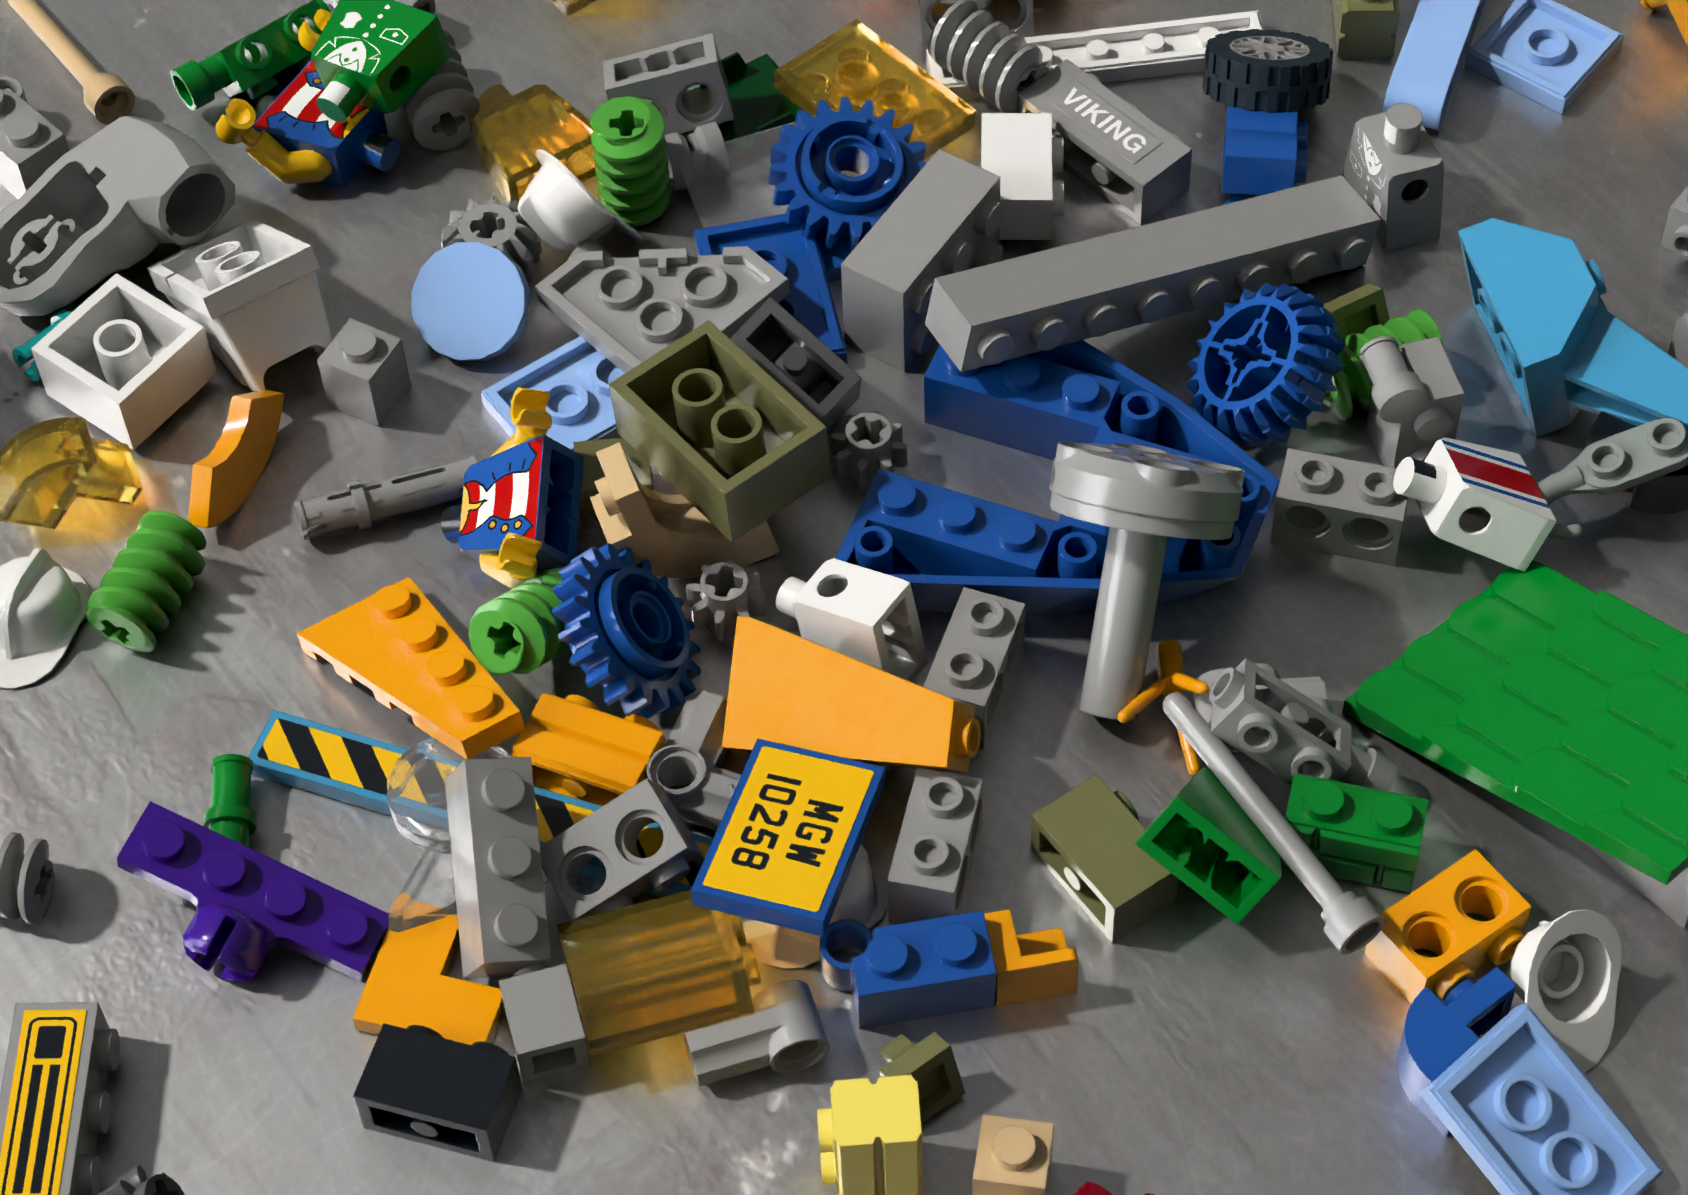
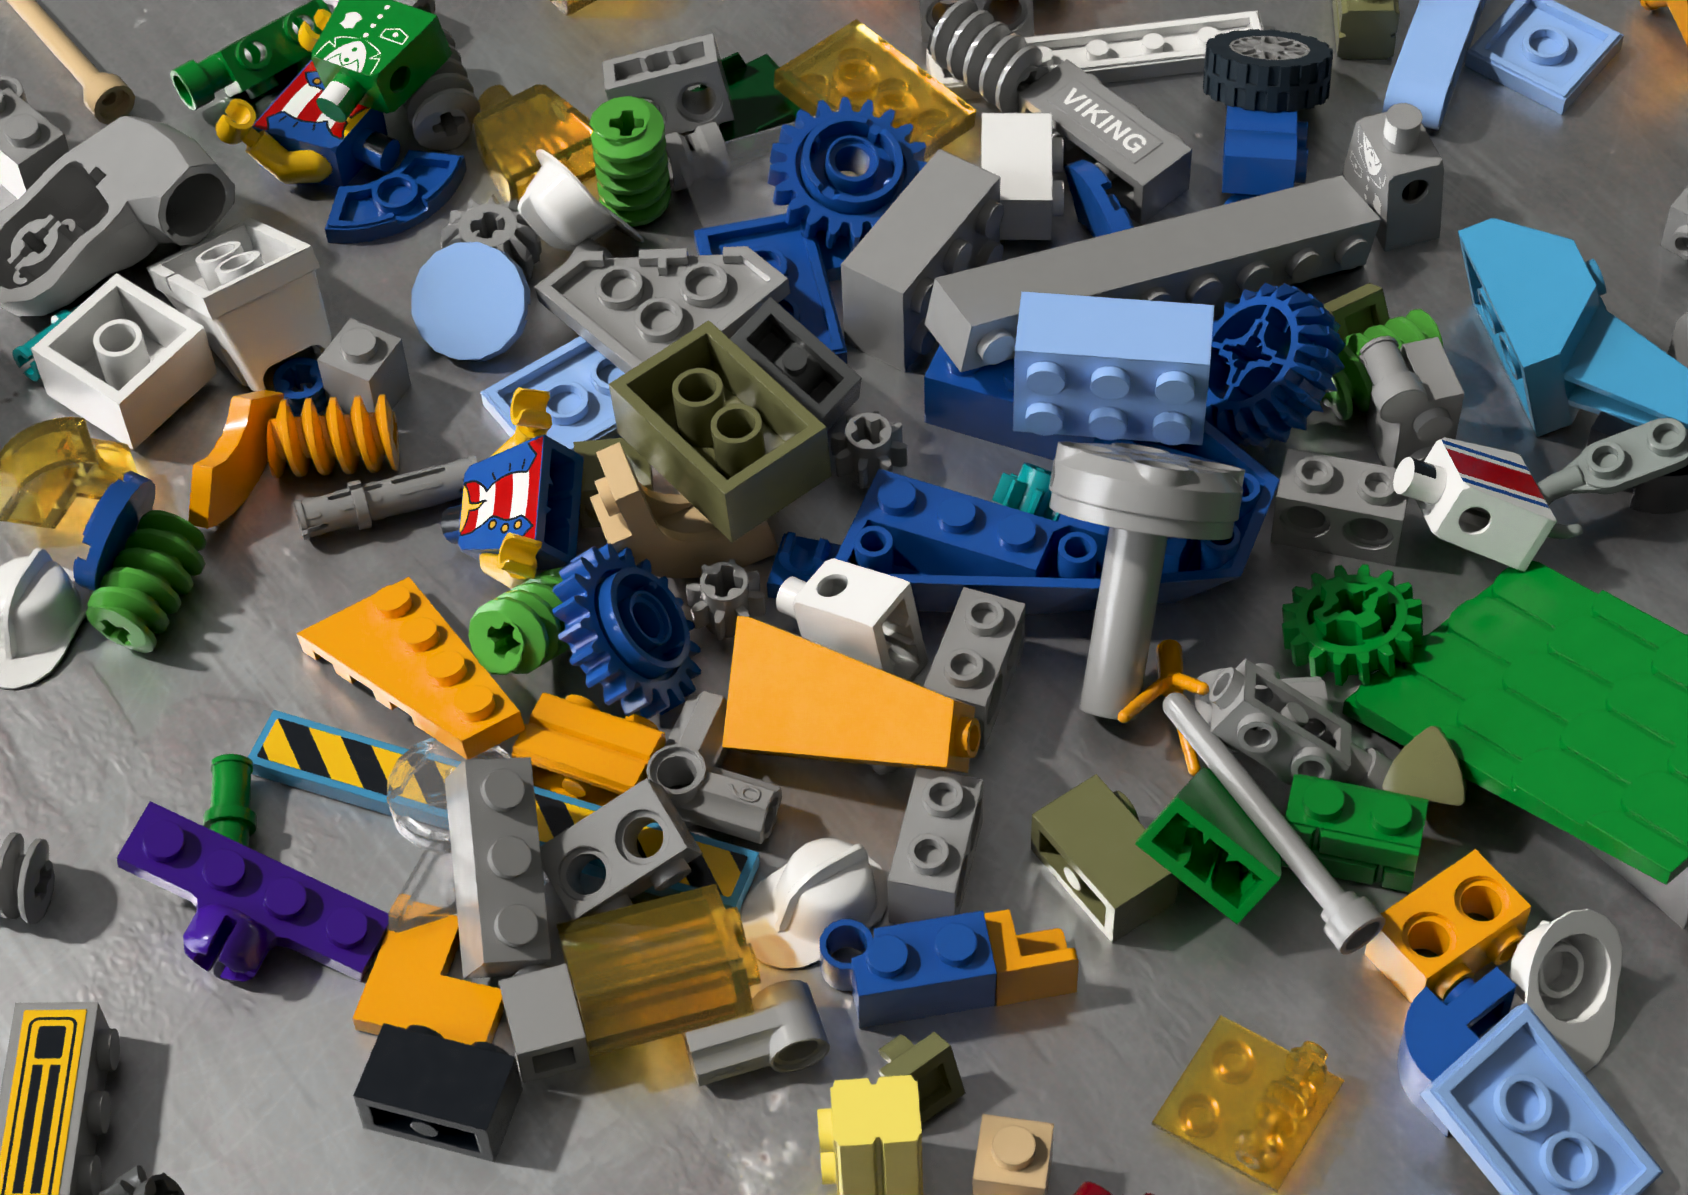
(111, 525): none -> blue tile
(294, 373): none -> blue bush
(332, 437): none -> light orange piece
(396, 200): none -> blue tile
(789, 837): tile -> none
(798, 558): none -> blue tile
(1027, 491): none -> teal gear
(1093, 207): none -> blue tile
(1112, 368): none -> light blue brick
(1250, 1101): none -> clear yellow hinge
(1347, 624): none -> green gear
(1428, 770): none -> olive tile

